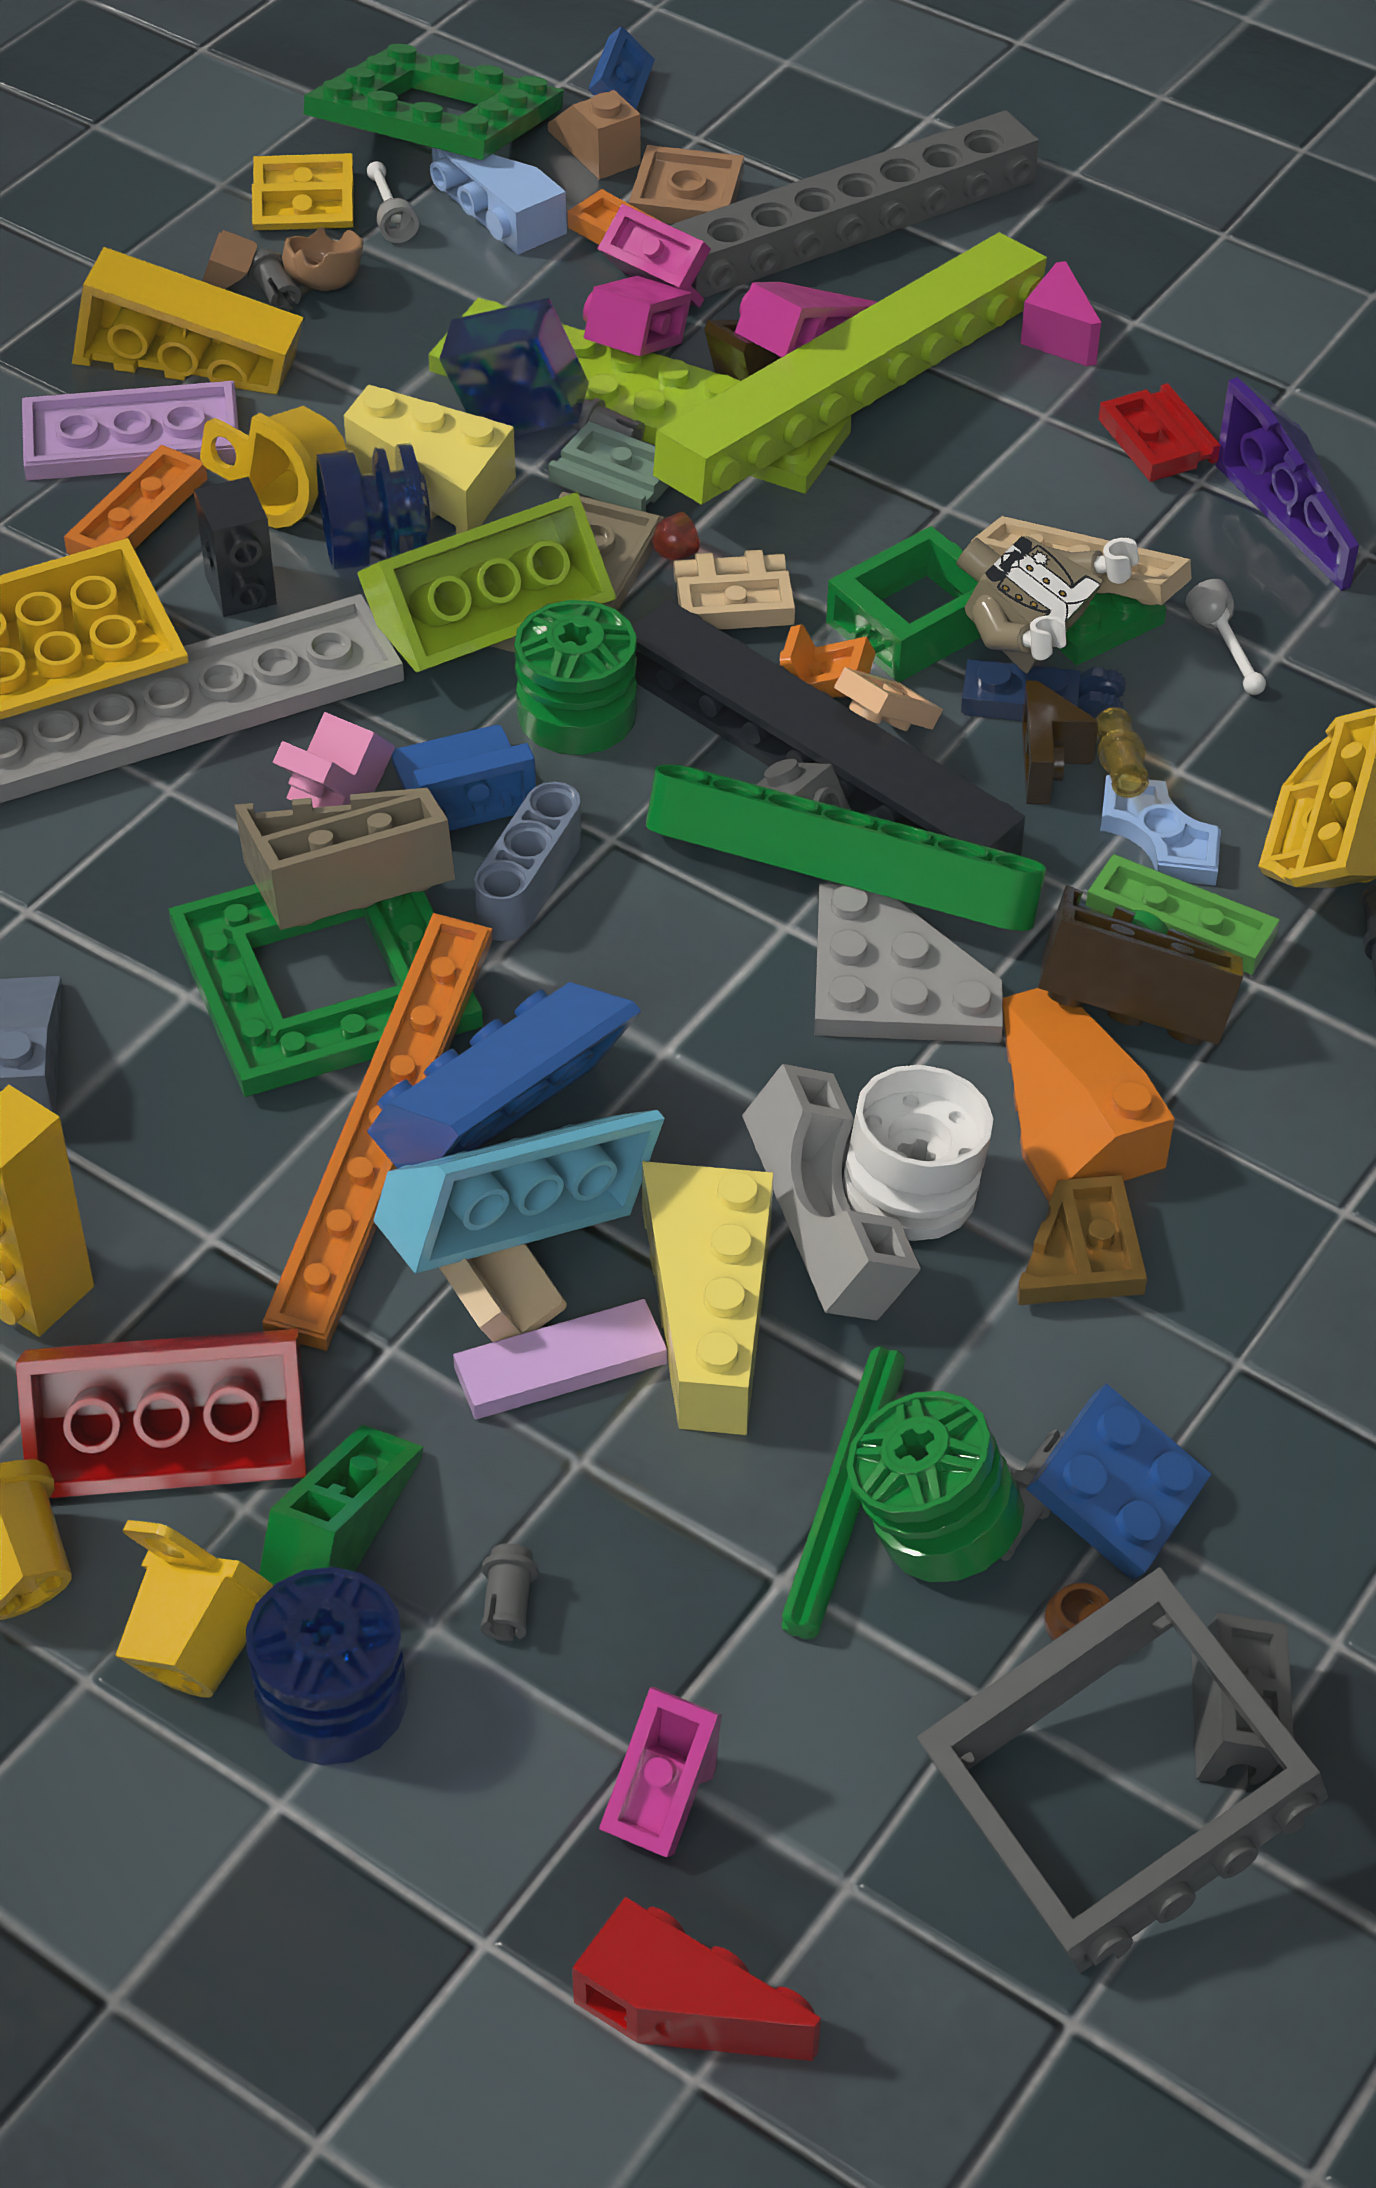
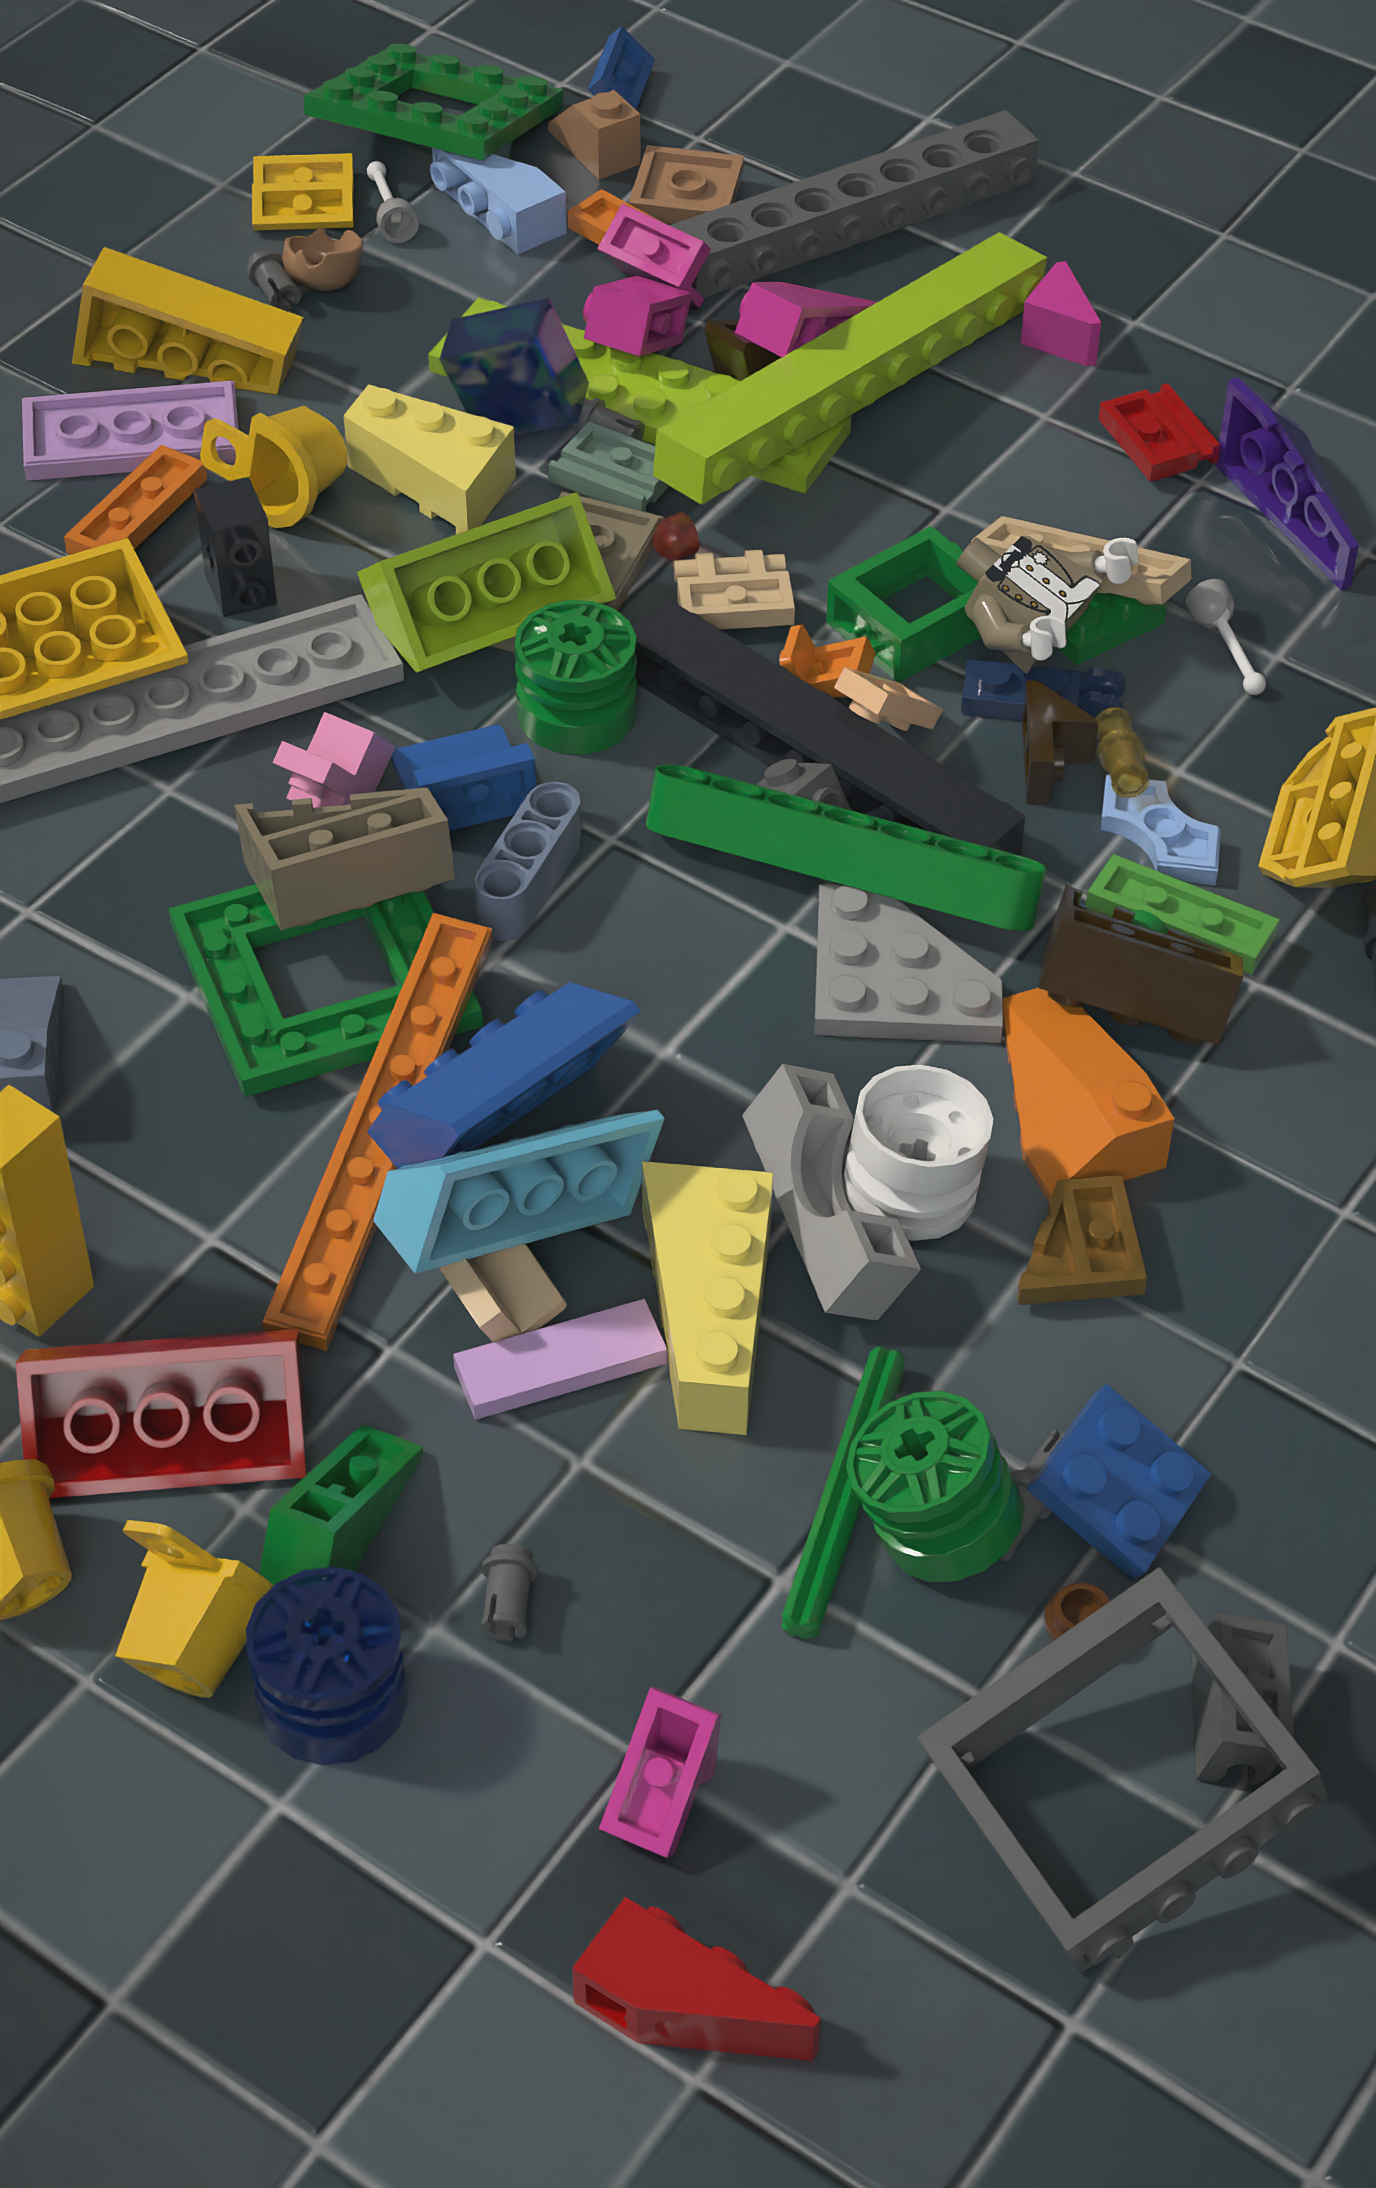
(229, 260): medium nougat slope -> none
(371, 505): clear blue wheel -> none

